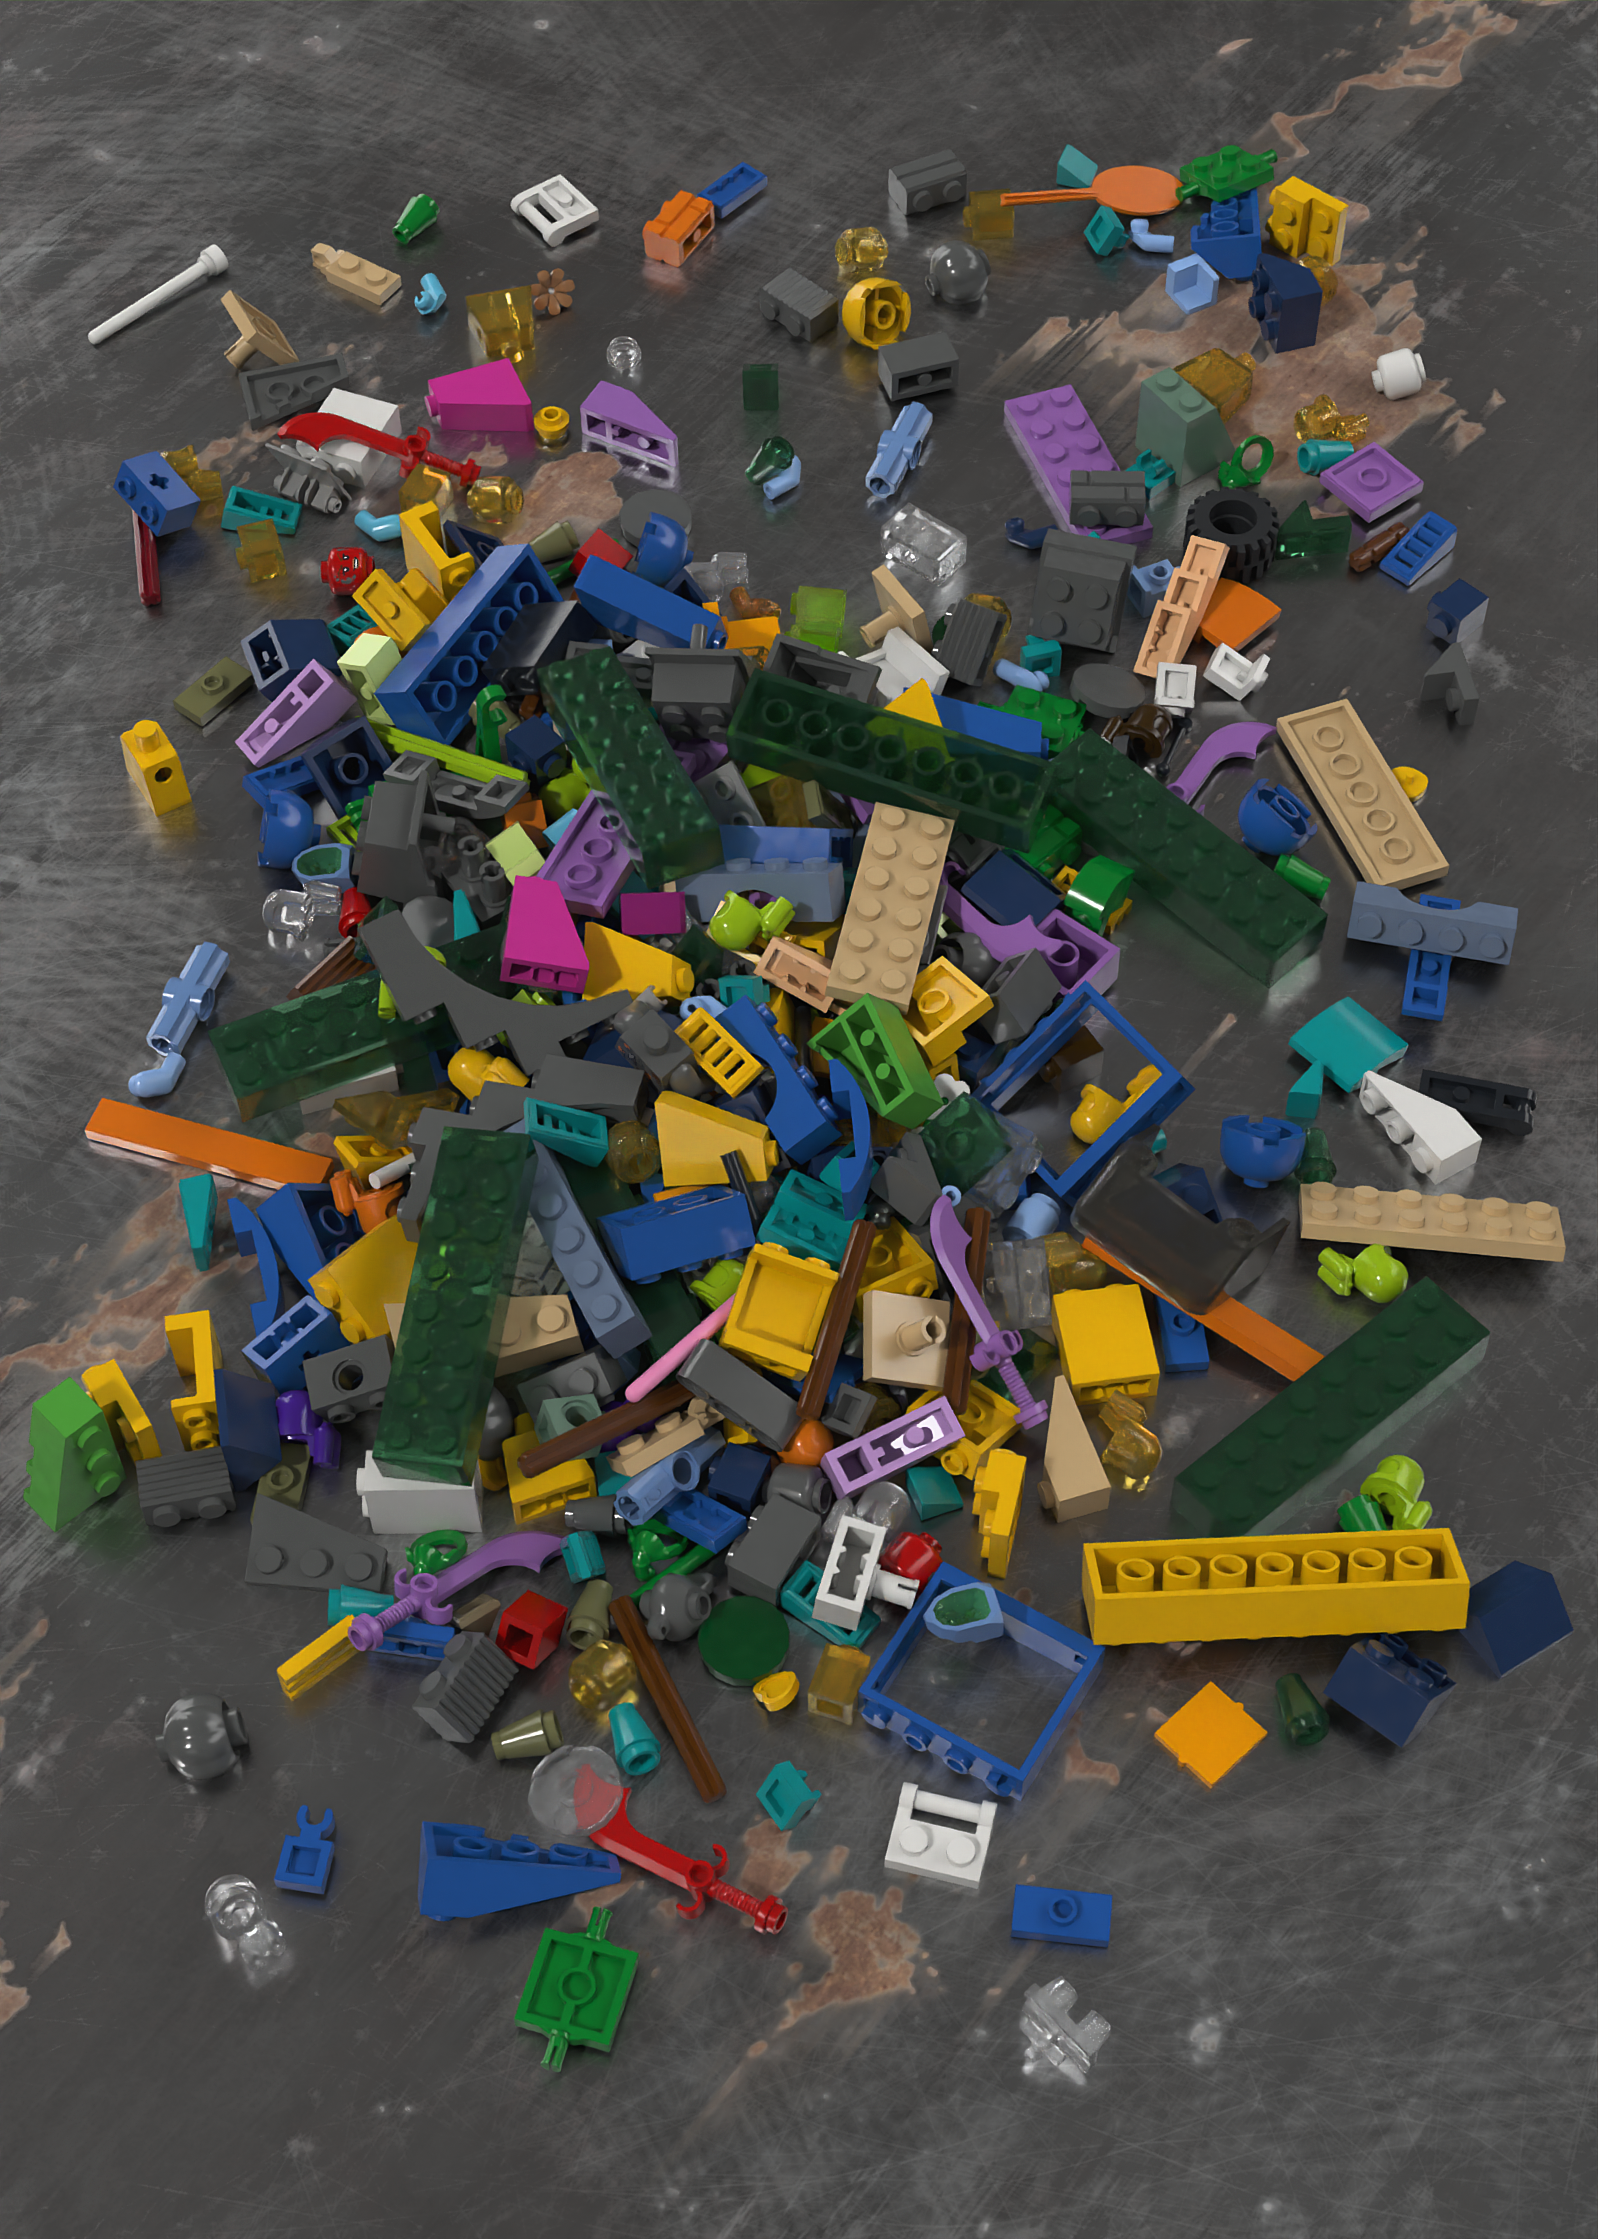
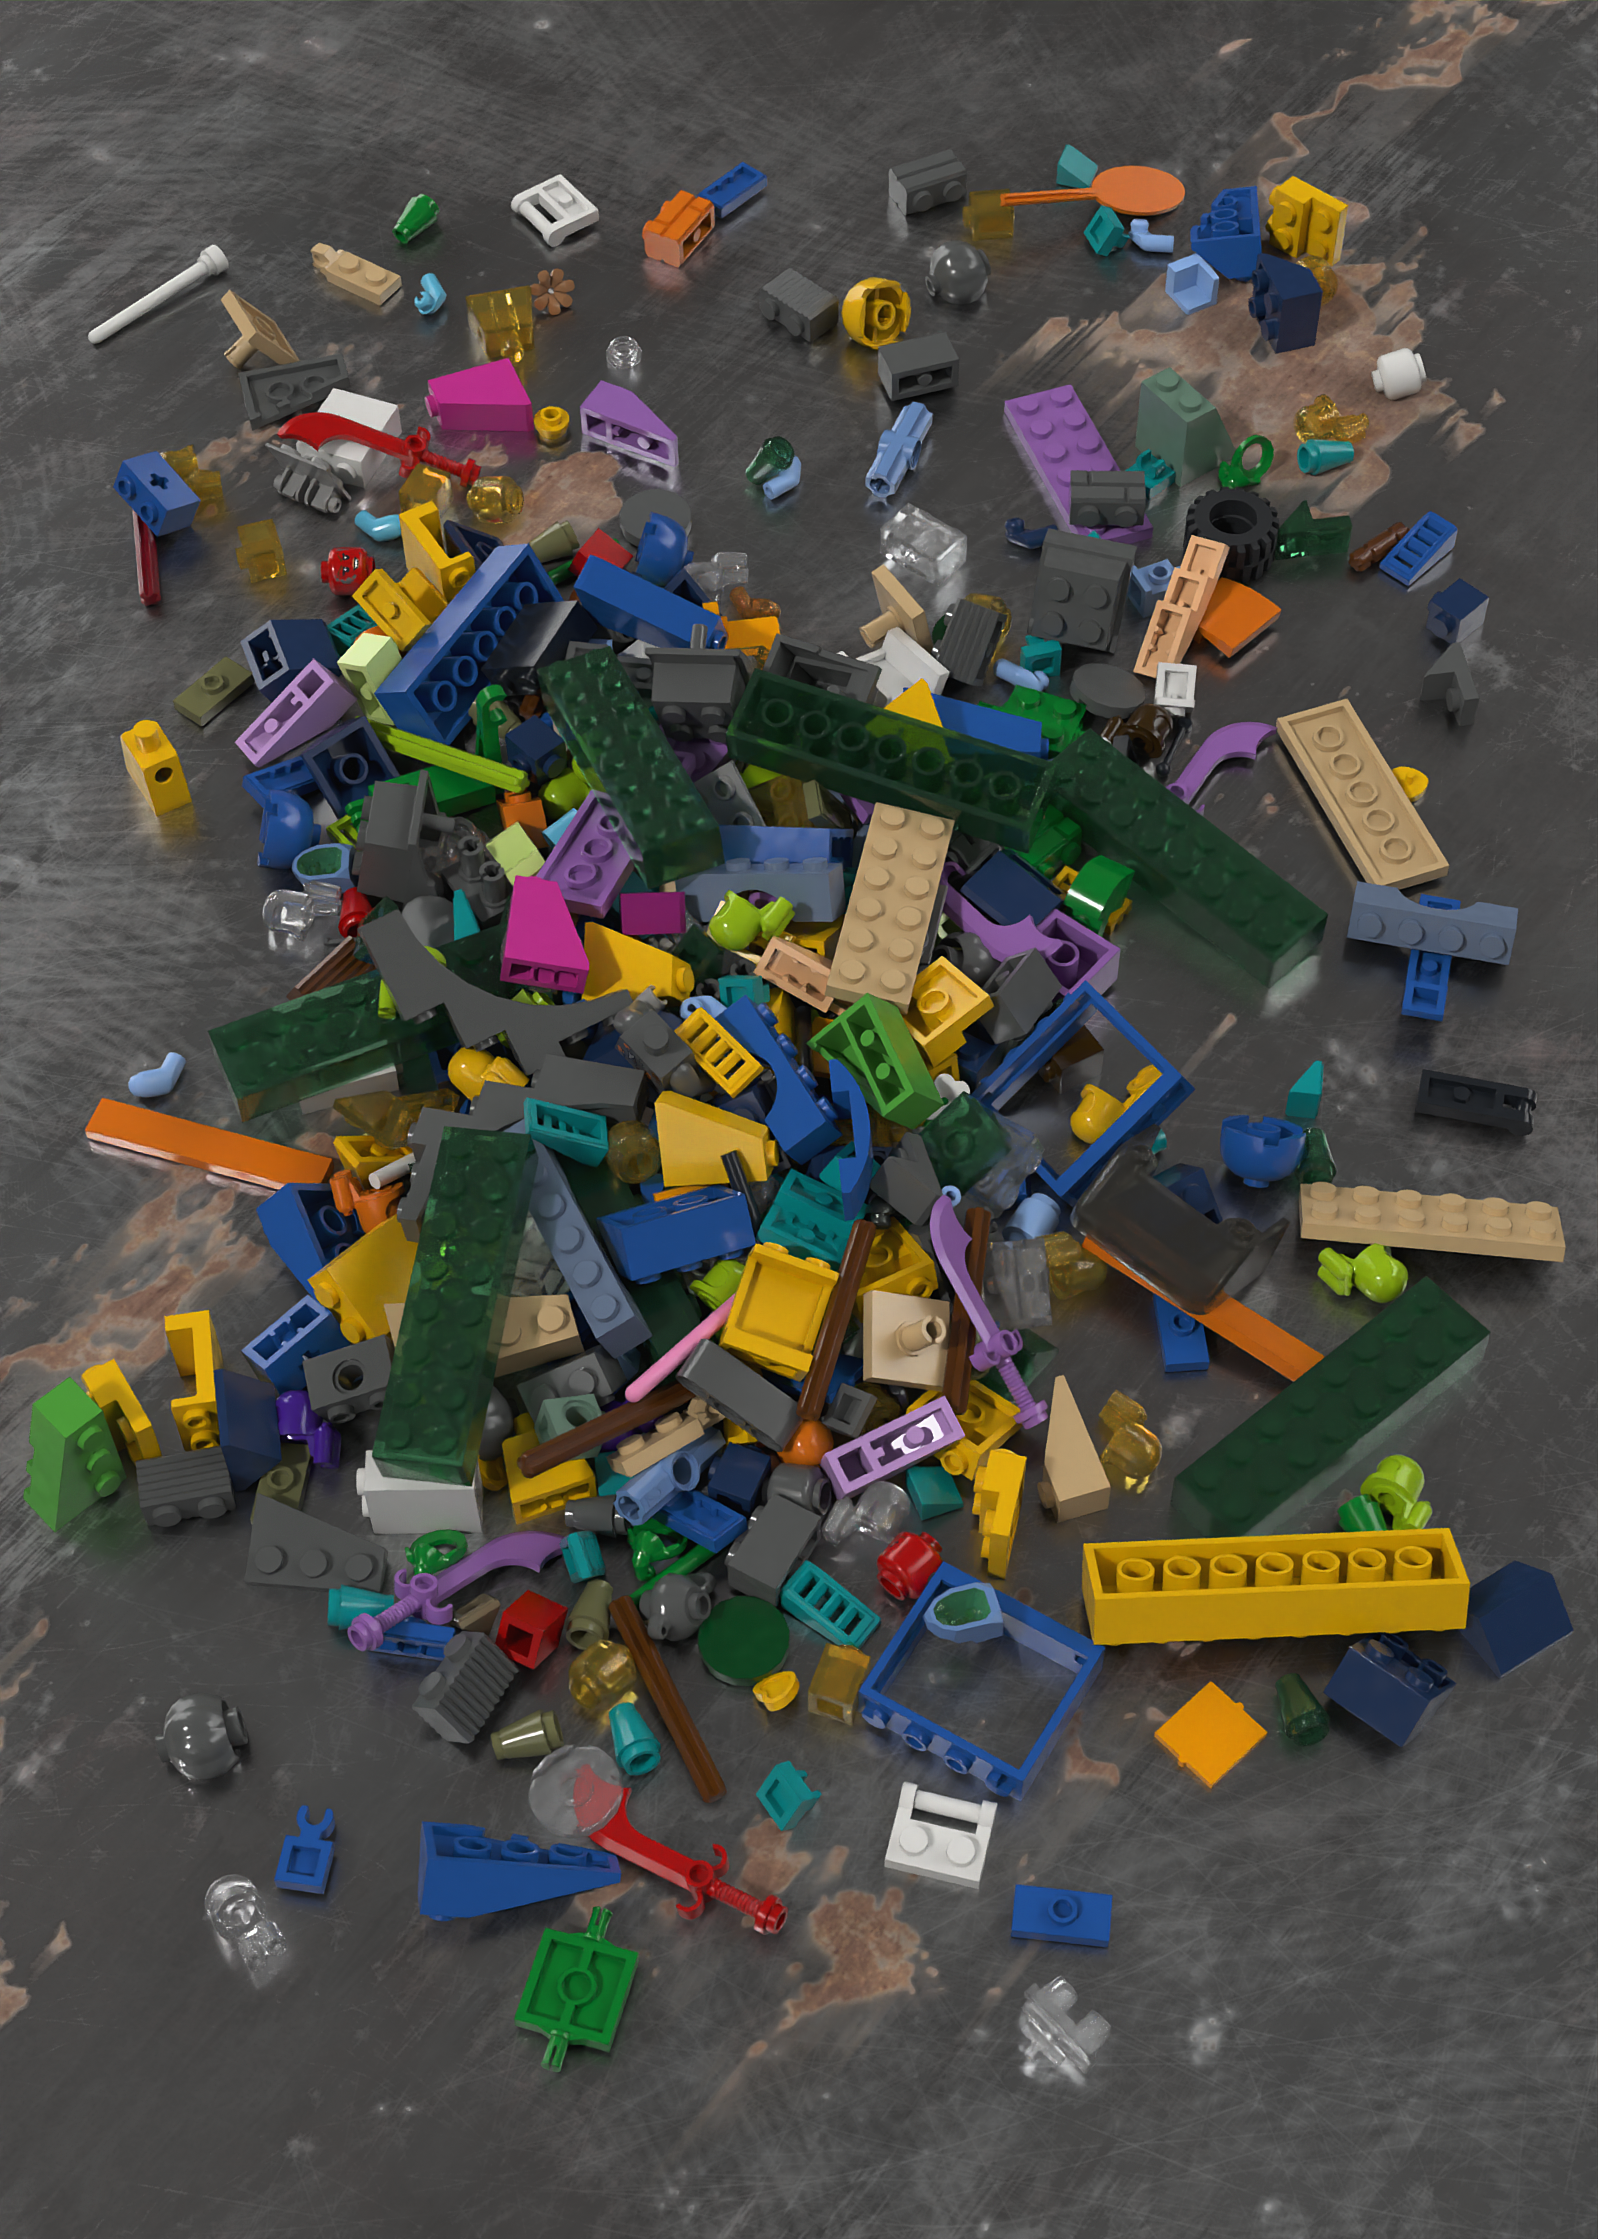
(188, 999): medium blue piece -> none
(200, 1207): teal slope -> none
(250, 506): teal slope -> none
(254, 1240): blue slope -> none
(317, 1660): yellow tile -> none
(458, 793): dark grey slope -> none
(760, 387): clear green slope -> none
(818, 616): clear neon green brick -> none
(855, 1576): white brick -> none
(861, 250): clear yellow head -> none
(1105, 1343): yellow brick -> none
(1220, 379): clear yellow torso -> none
(1225, 173): green plate -> none
(1236, 673): white bracket -> none
(1274, 820): blue cylinder -> none
(1302, 876): green cone -> none
(1348, 1043): teal slope -> none
(1371, 482): medium lavender plate -> none
(1426, 1129): white slope -> none

